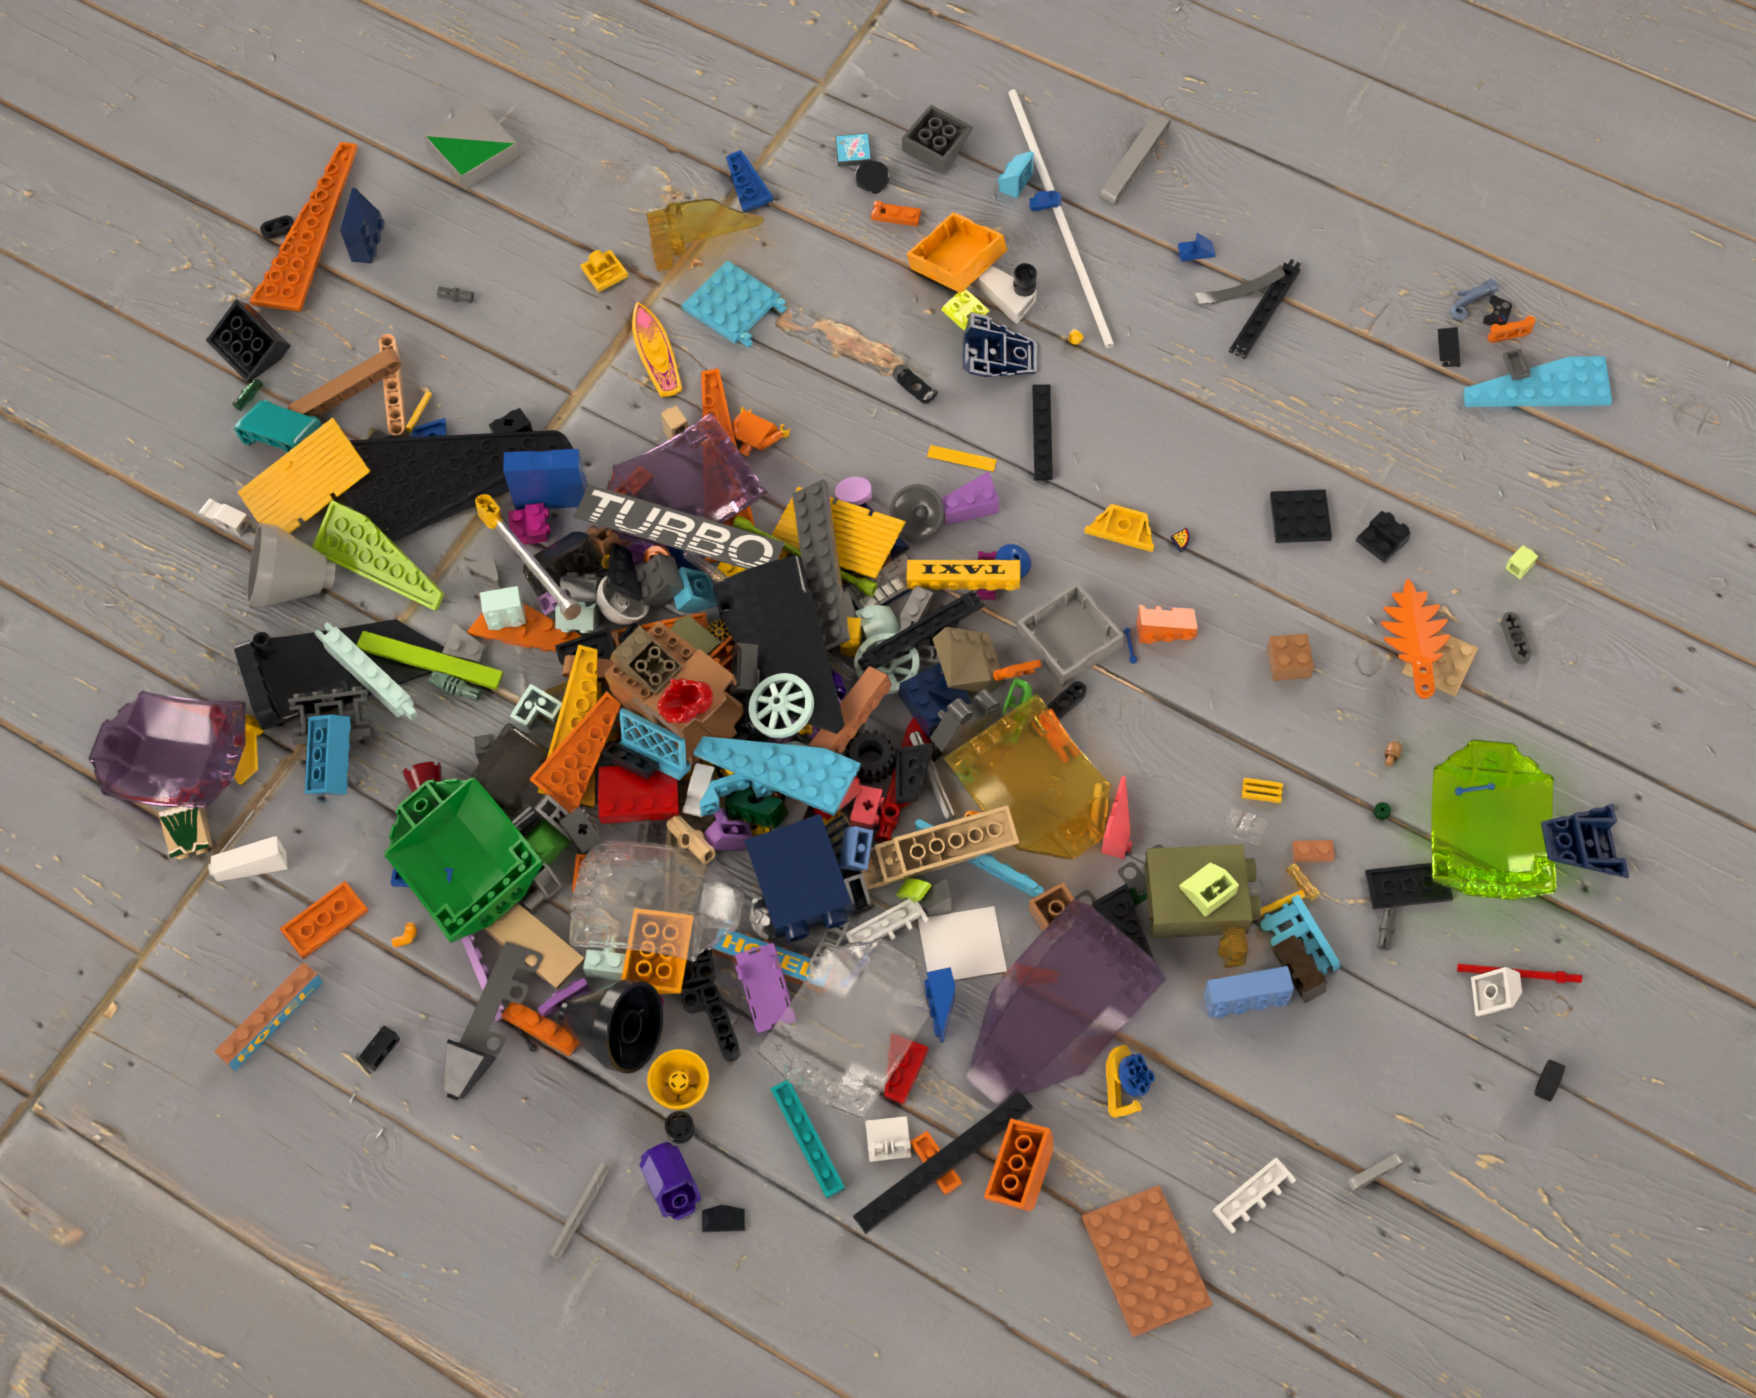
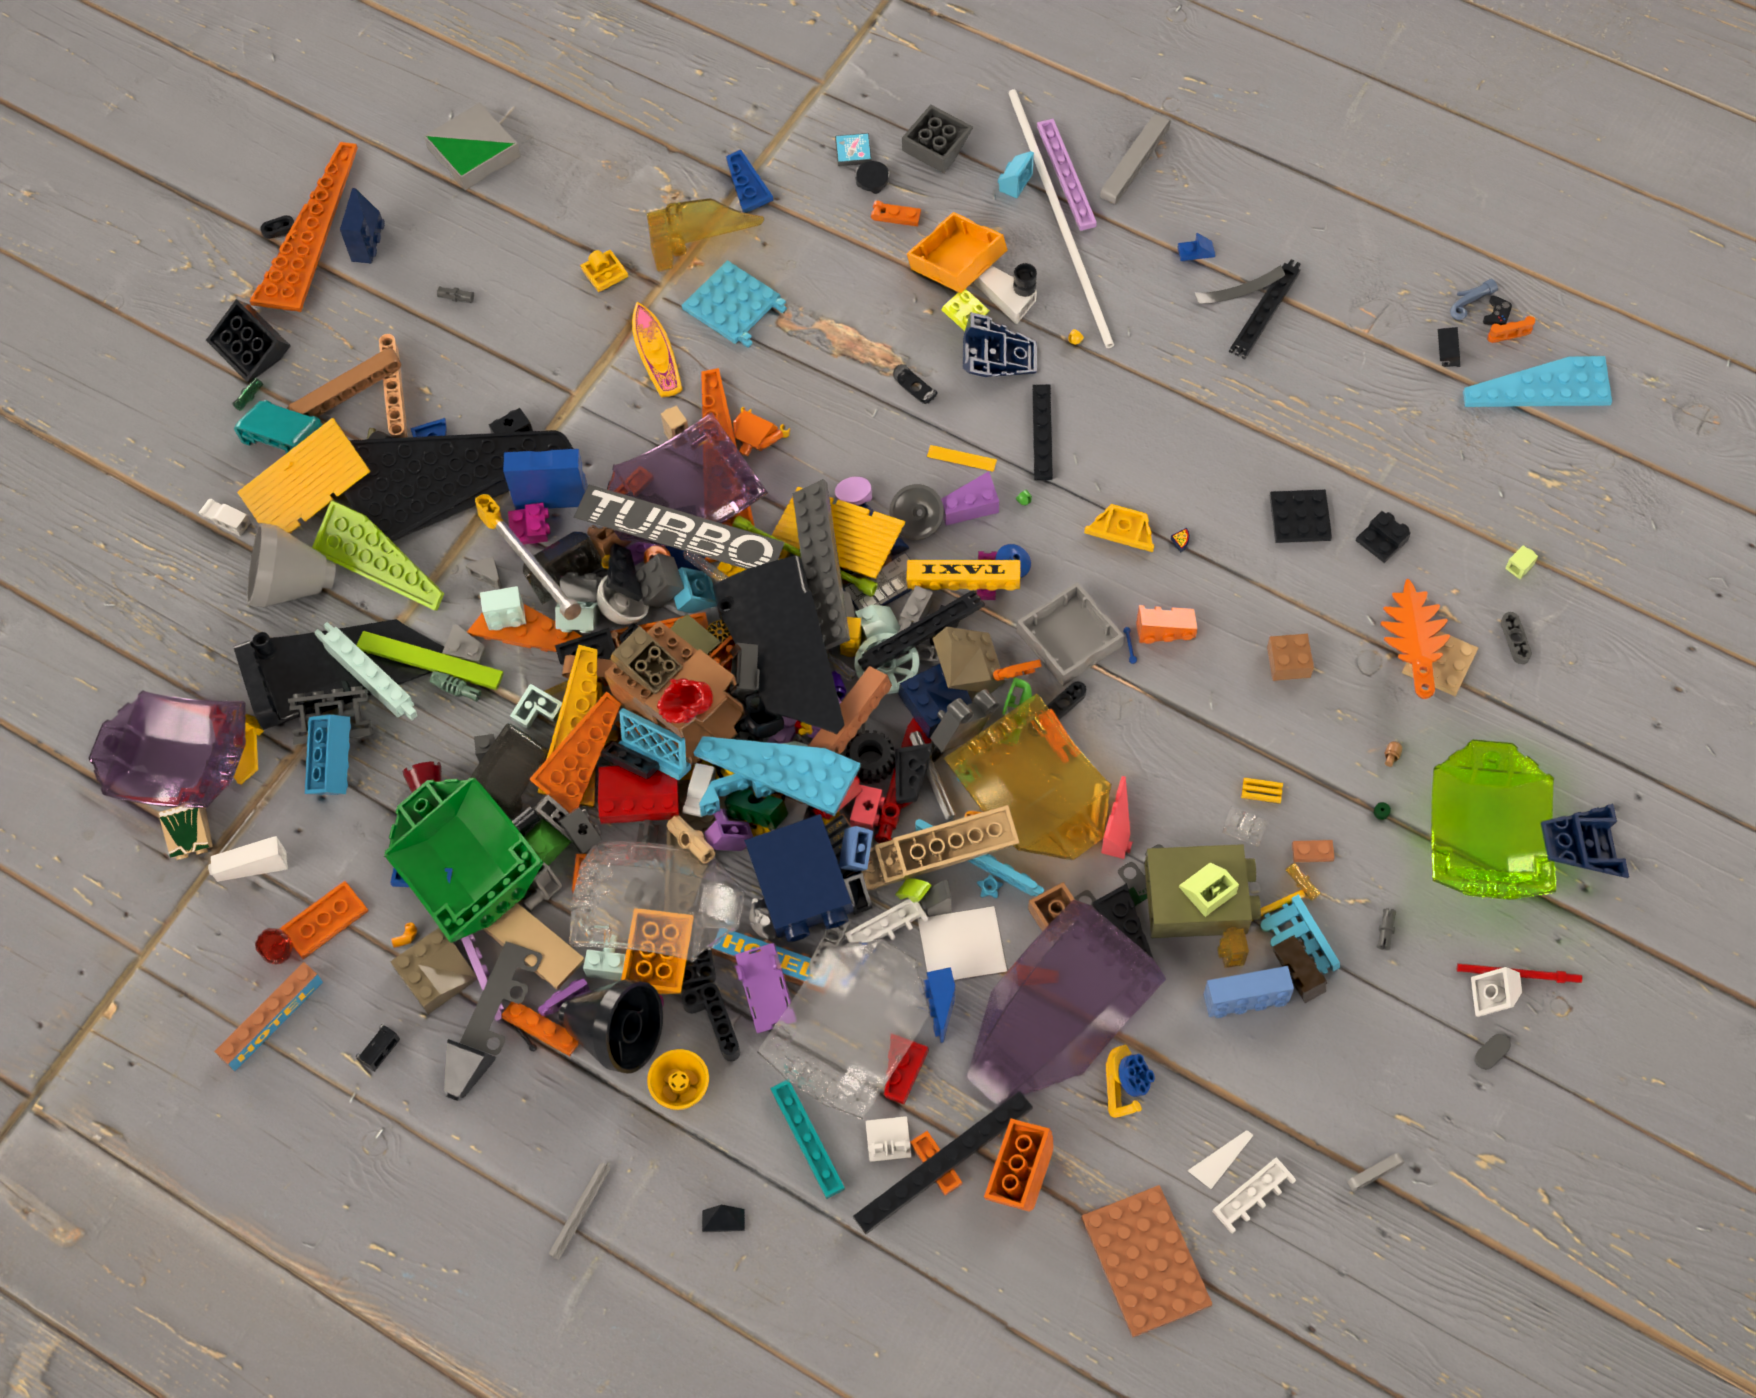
(274, 946): none -> clear red hair
(420, 408): yellow bar -> none
(434, 970): none -> dark tan slope
(547, 602): lavender plate -> none
(669, 1181): dark purple brick -> none
(679, 1127): black wheel -> none
(782, 707): light aqua wheel -> none
(989, 881): none -> medium azure plate
(1024, 498): none -> bright green hinge
(1045, 200): blue piece -> none
(1066, 174): none -> lavender plate
(1215, 1165): none -> white sticker
(1405, 886): black tile -> none
(1458, 791): blue hinge -> none
(1492, 1051): none -> dark grey tile
(1516, 365): dark grey tile -> none
(1549, 1080): black tyre -> none

